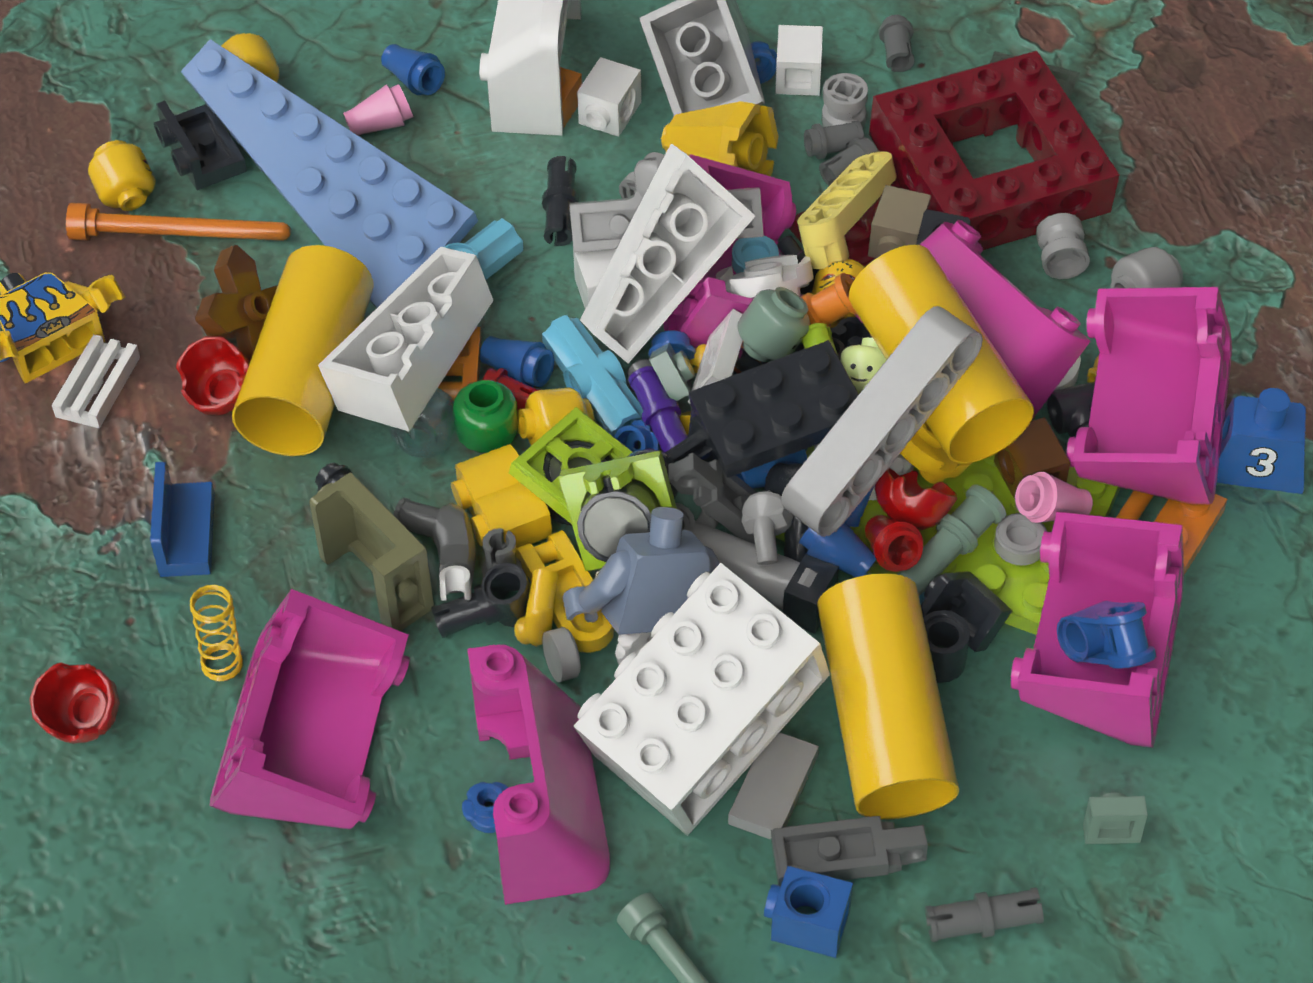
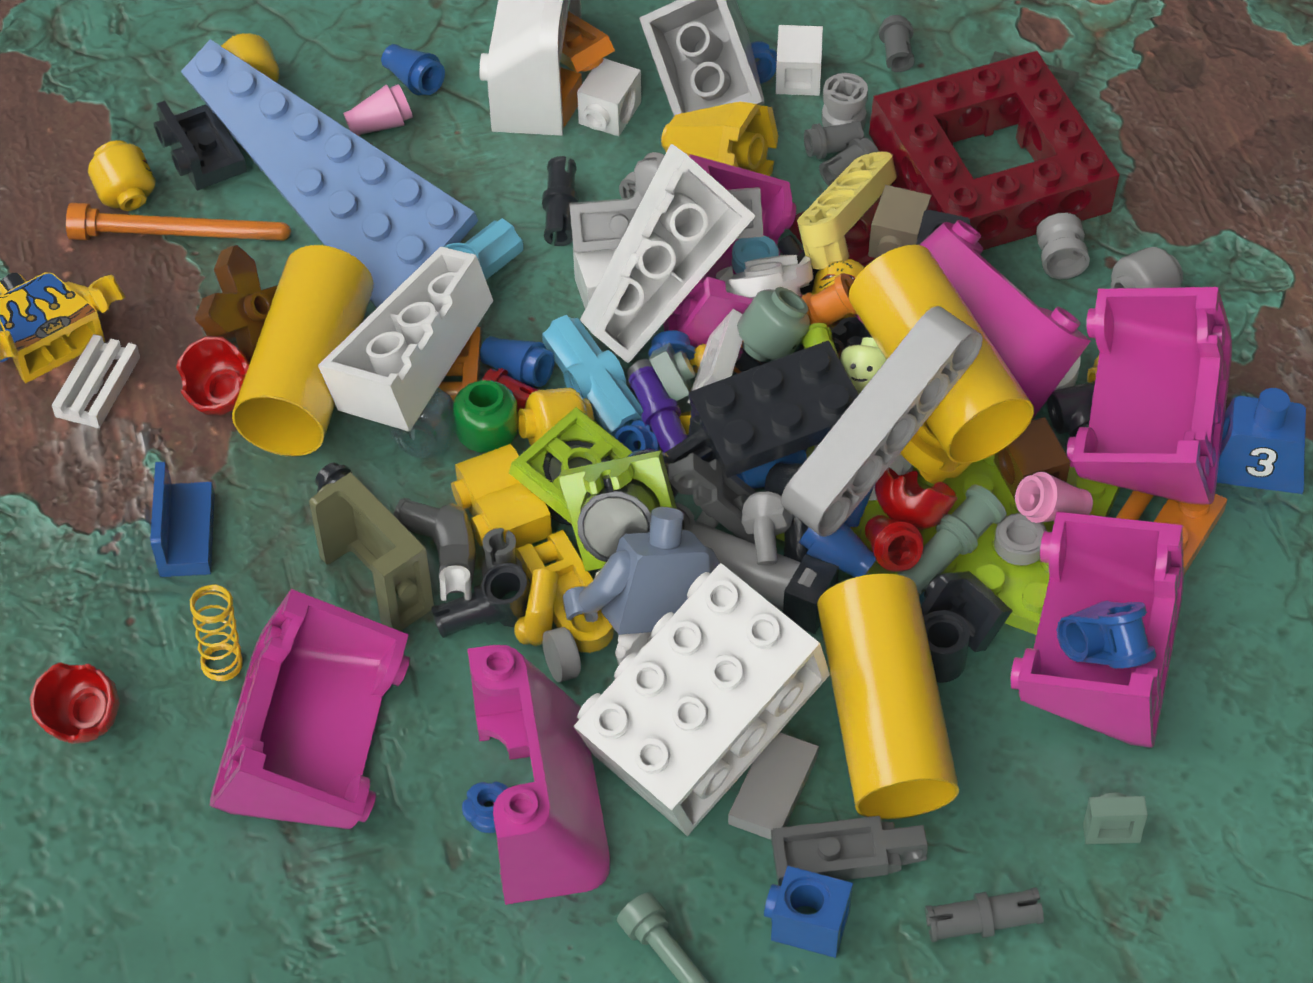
(584, 45): none -> orange plate

